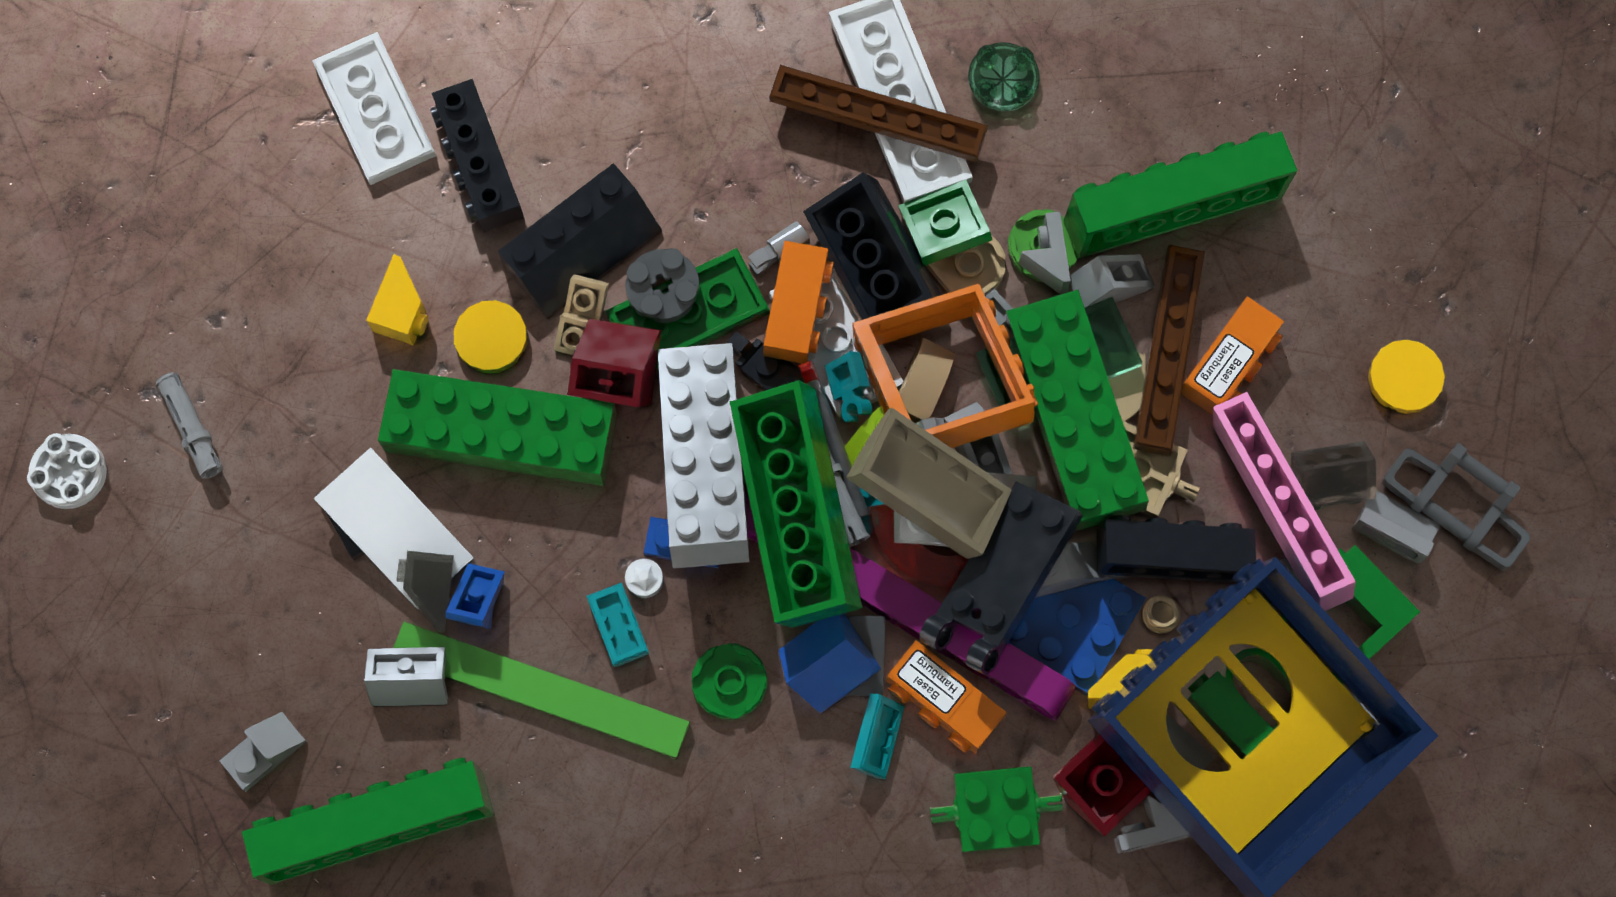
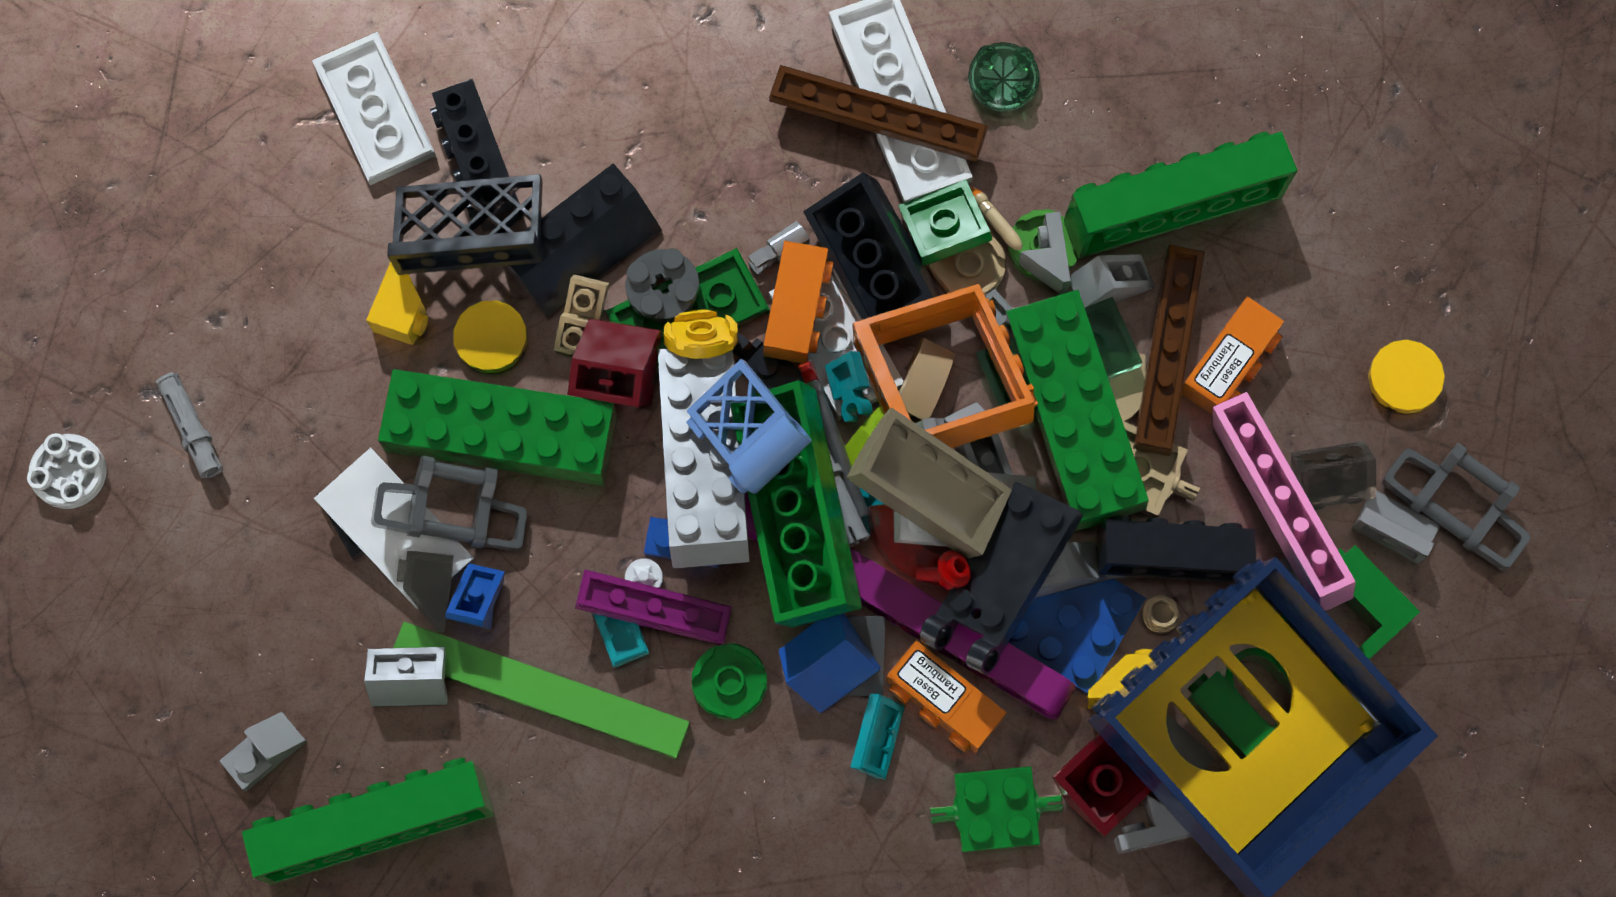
(466, 248): none -> black fence
(477, 534): none -> dark grey bar
(653, 607): none -> magenta tile
(700, 334): none -> yellow tile
(764, 450): none -> medium blue piece
(951, 572): none -> red plate
(996, 220): none -> tan piece

